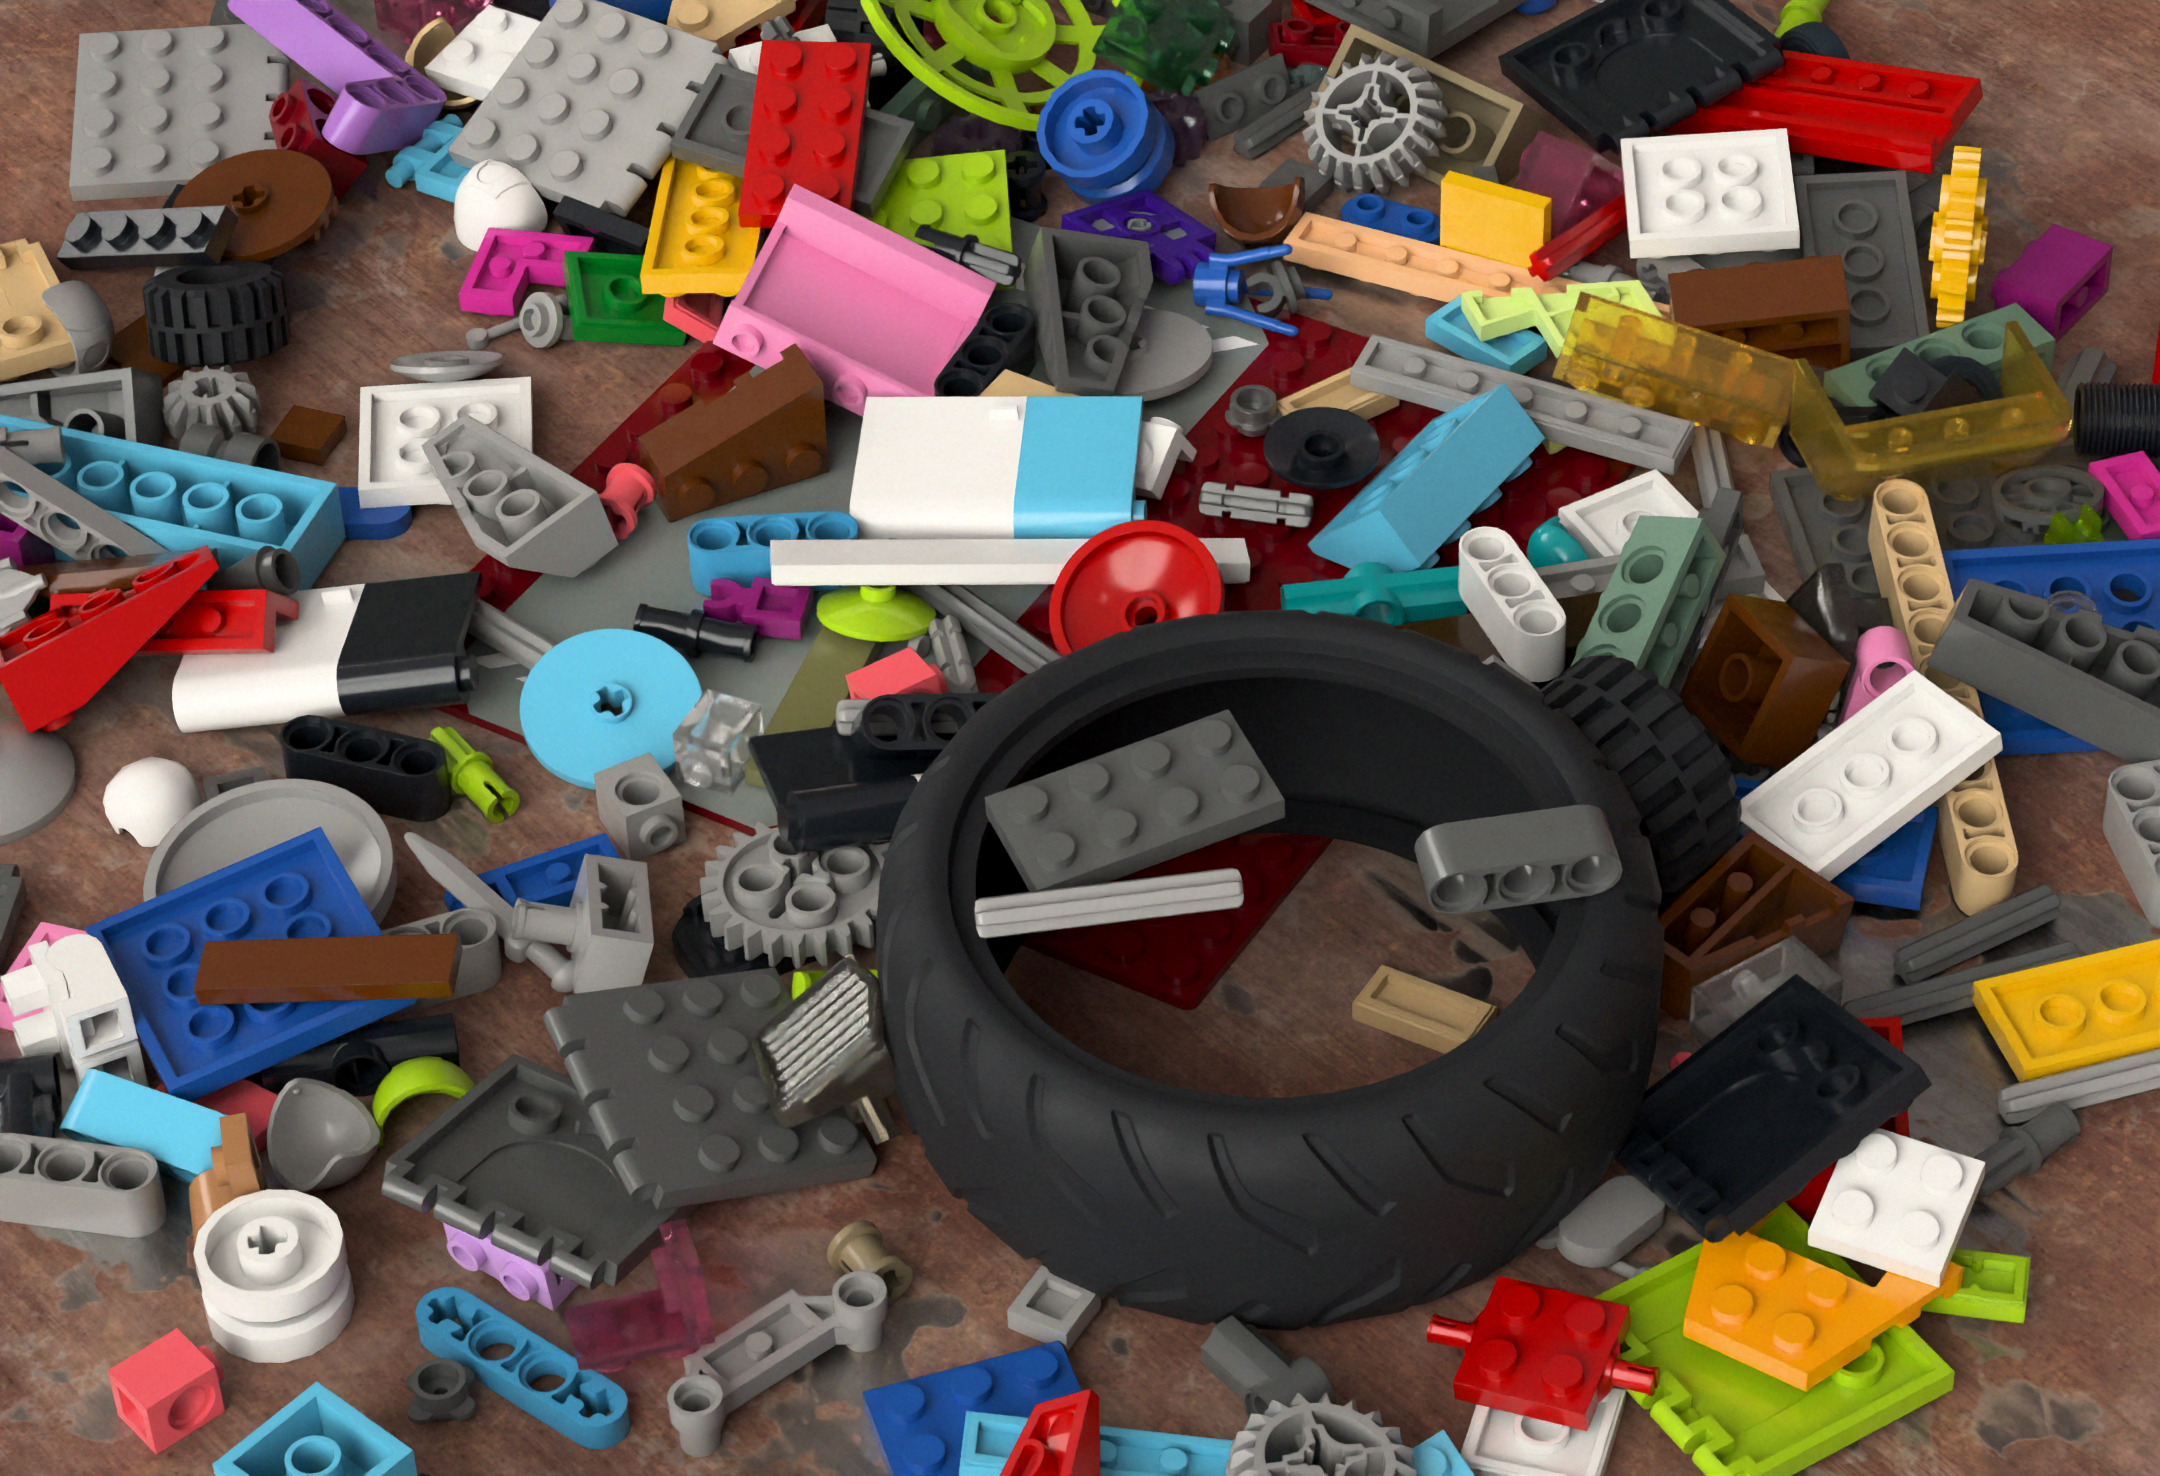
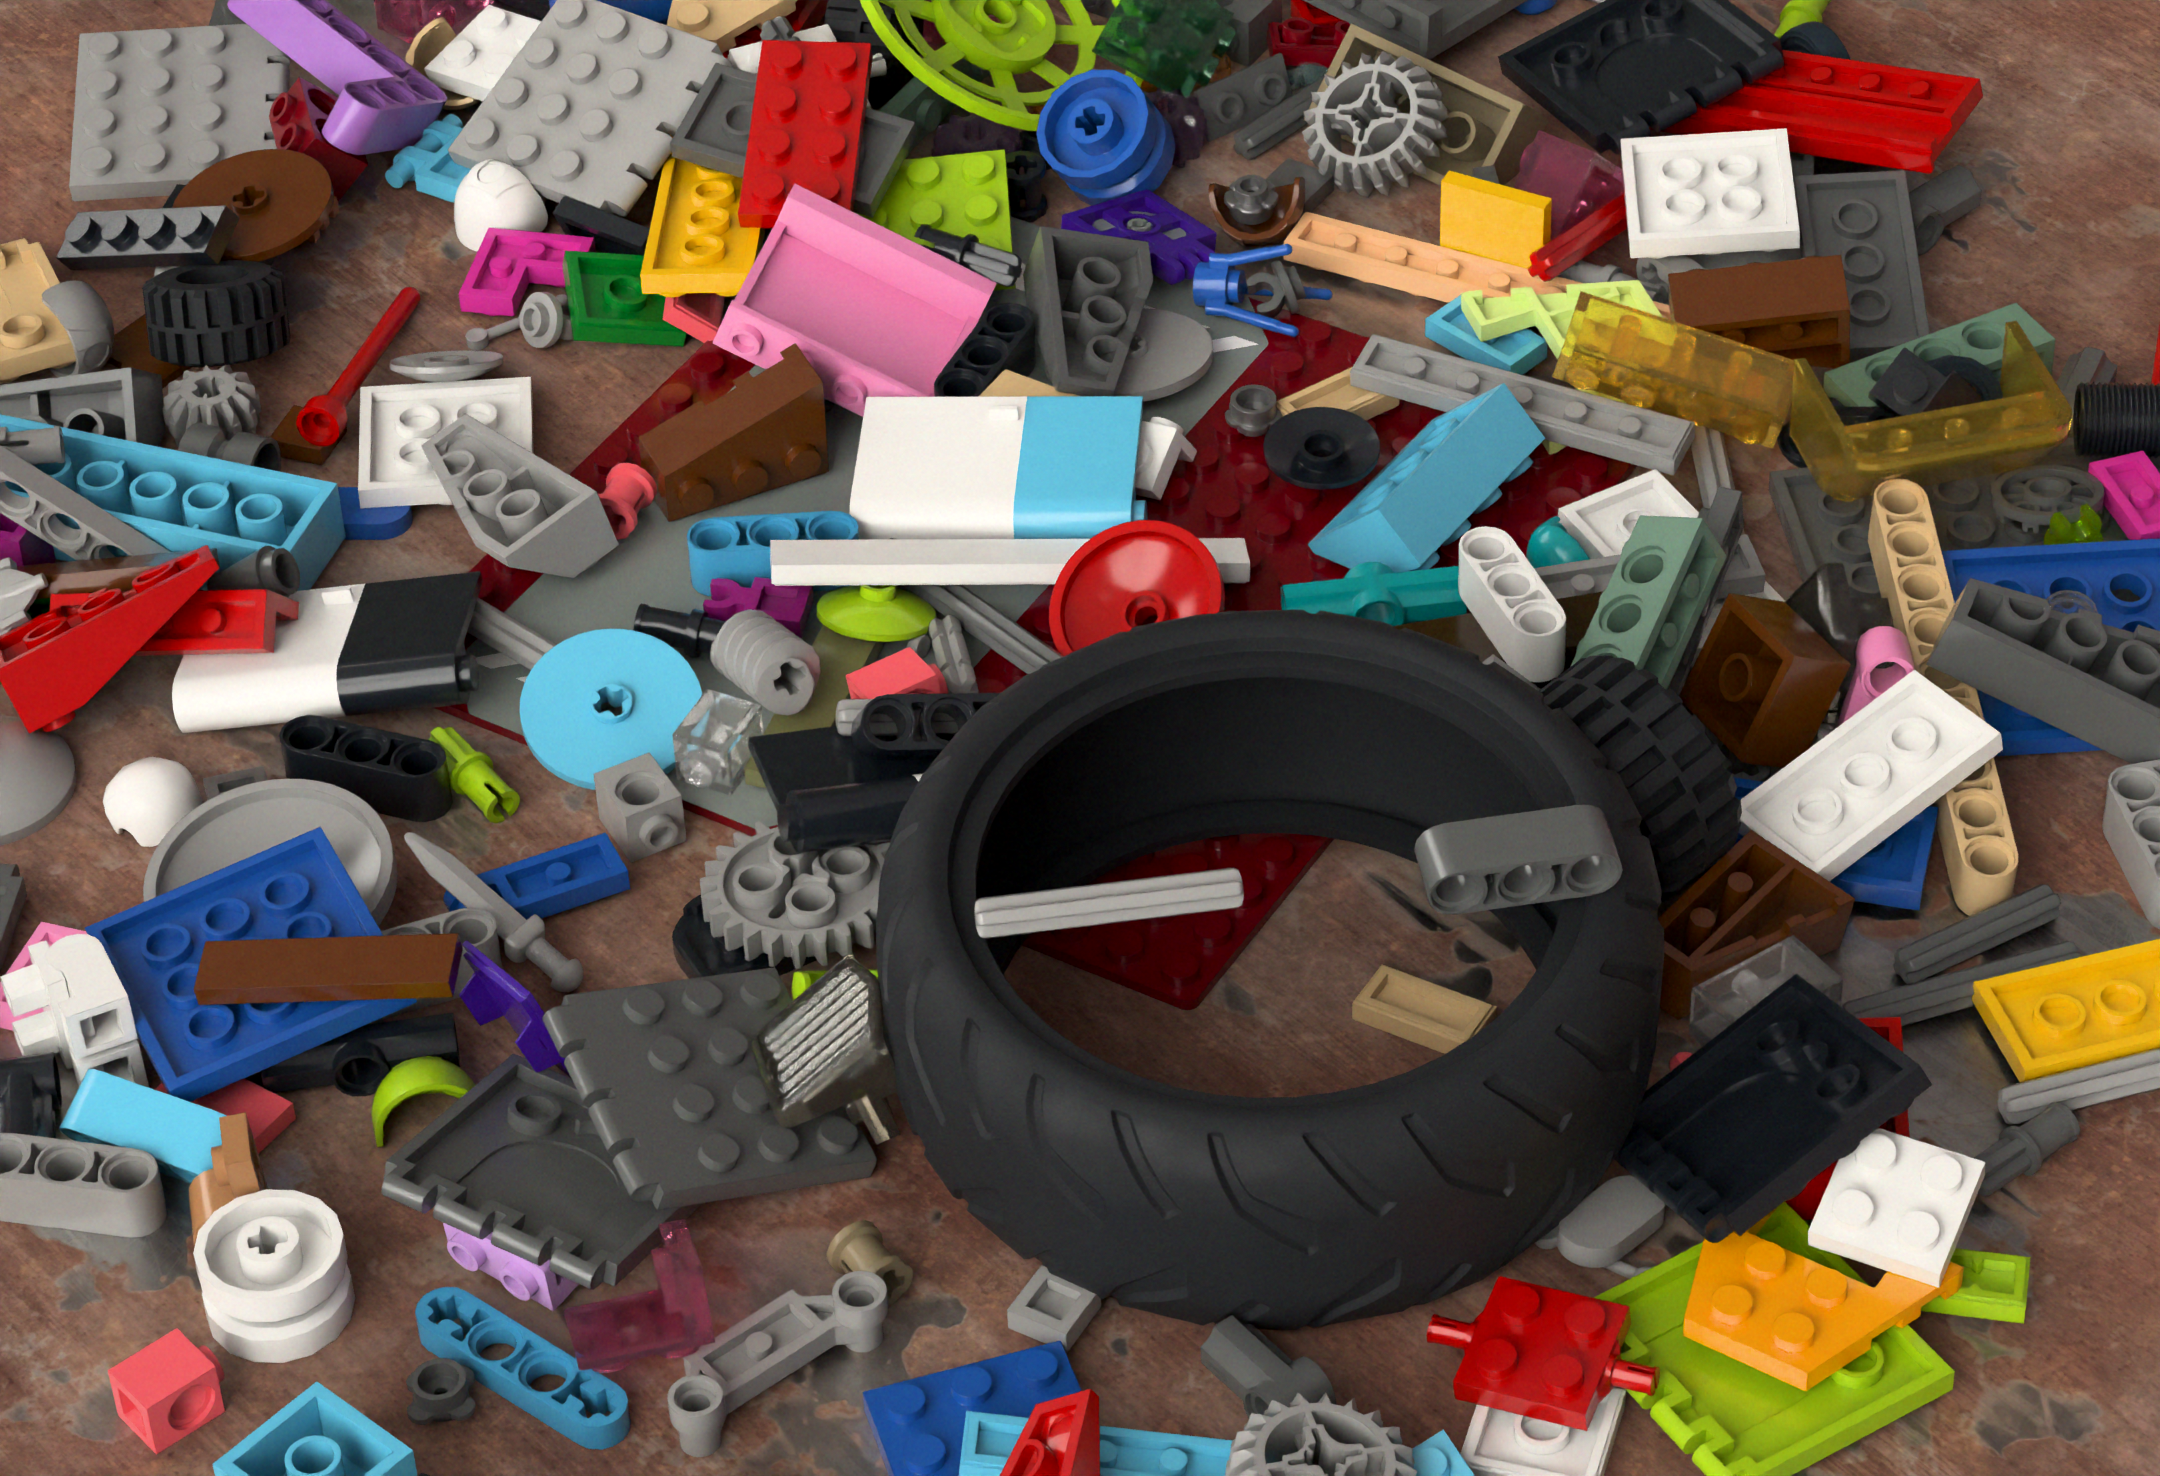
(319, 1136): light grey helmet -> none
(325, 415): none -> red piece
(496, 994): none -> dark purple piece
(603, 927): light grey brick -> none
(766, 661): none -> light grey piece
(1135, 806): dark grey plate -> none
(1251, 199): none -> flat silver plate
(1256, 504): axle -> none
(1393, 218): blue plate -> none
(1958, 237): yellow gear -> none
(2056, 279): magenta brick -> none

